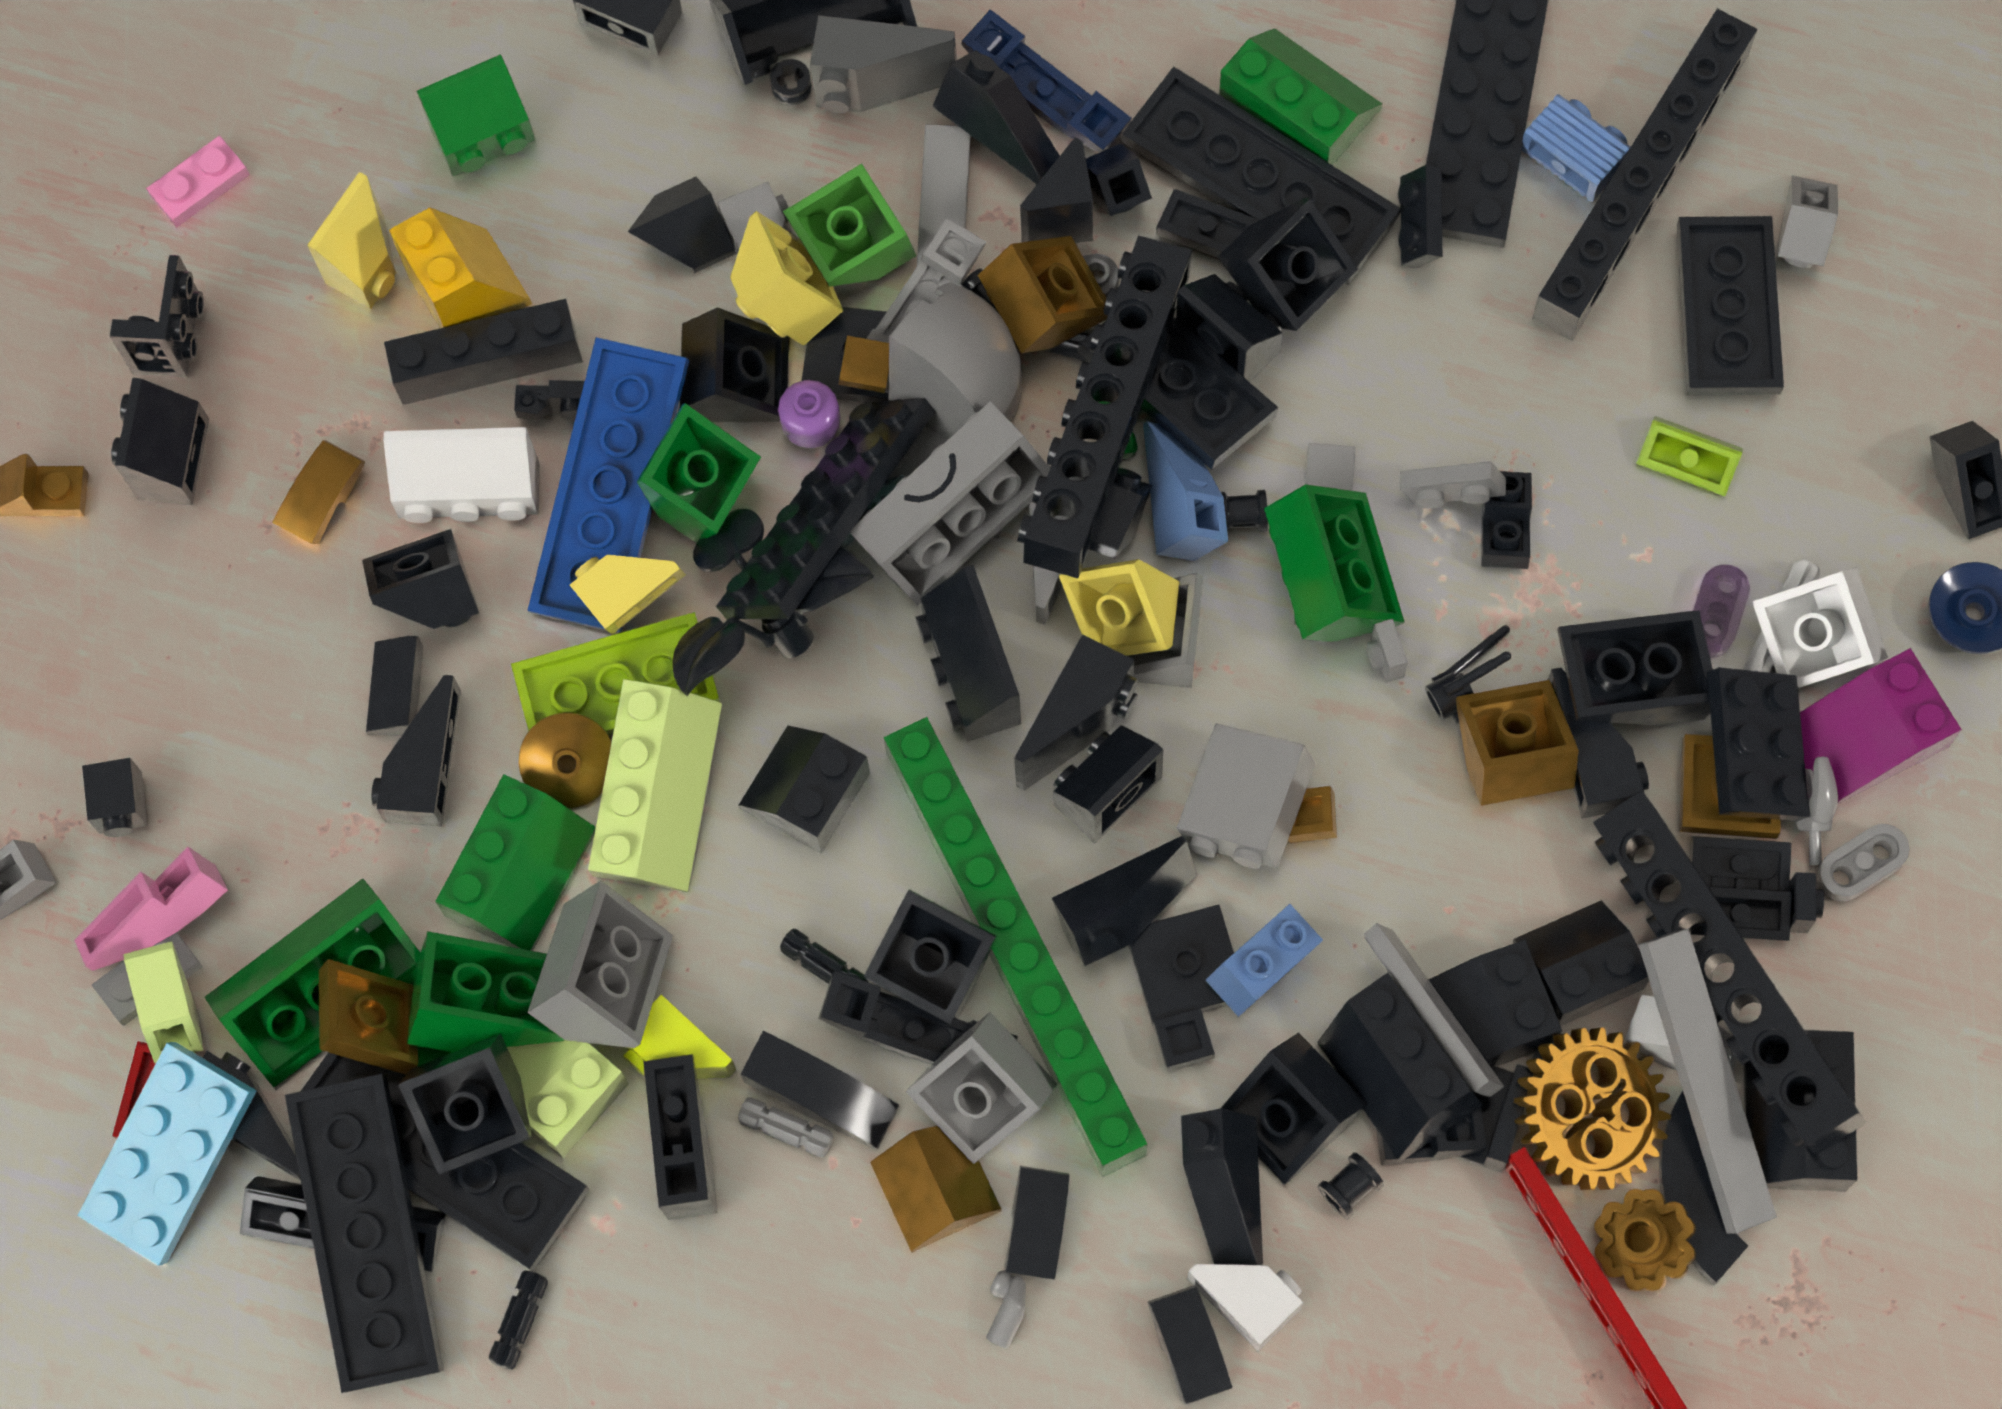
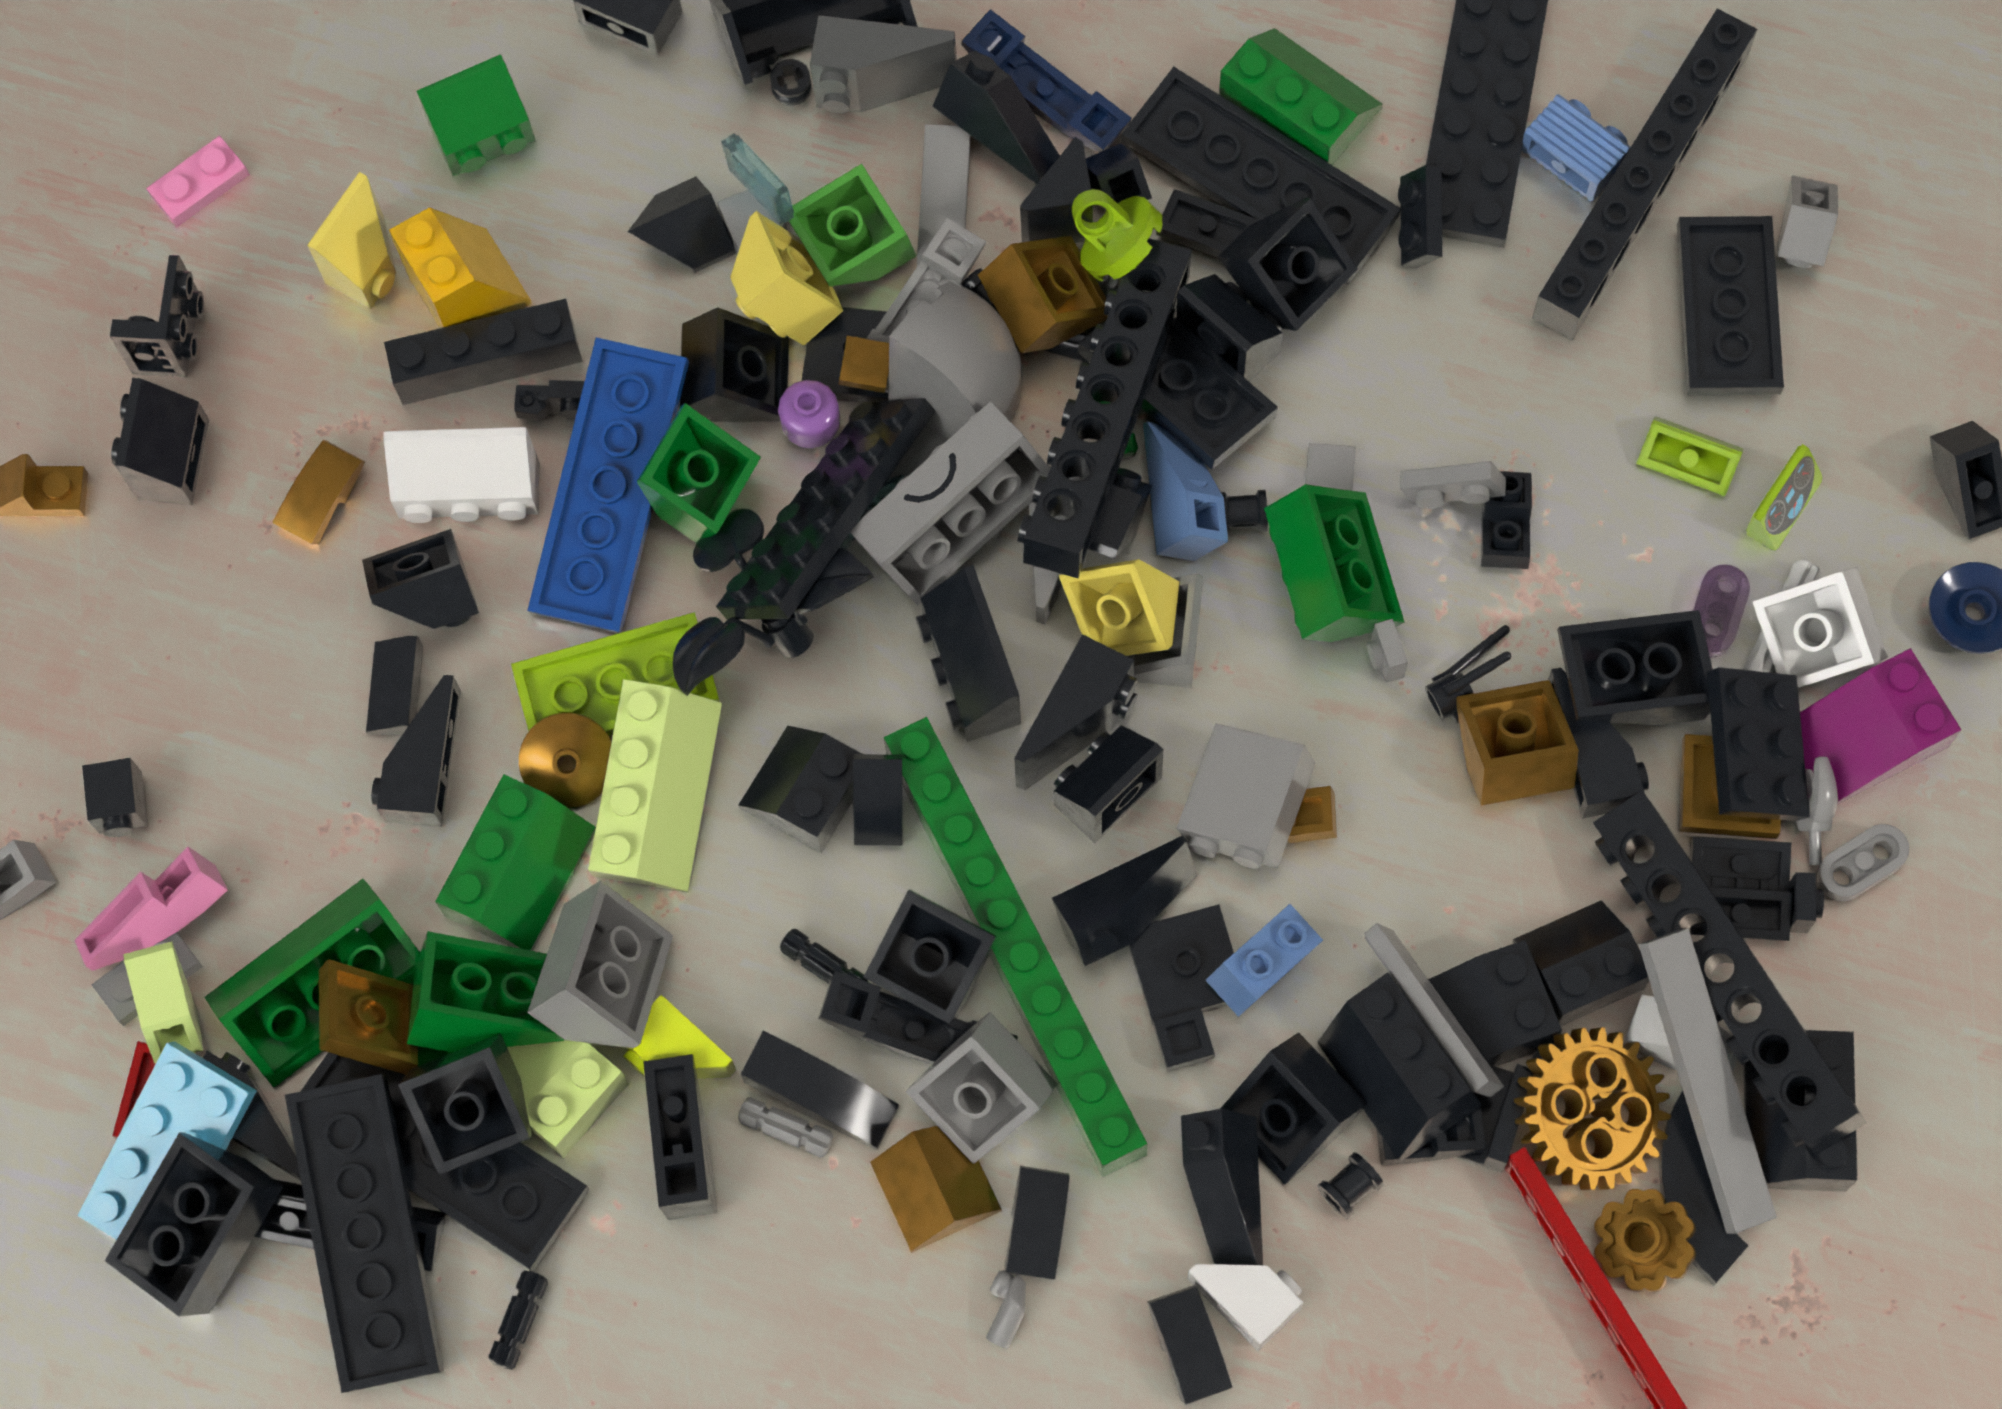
(193, 1225): none -> black slope
(623, 586): light yellow slope -> none
(758, 178): none -> clear light blue tile
(878, 799): none -> black slope
(1119, 237): none -> lime tile
(1785, 499): none -> slope

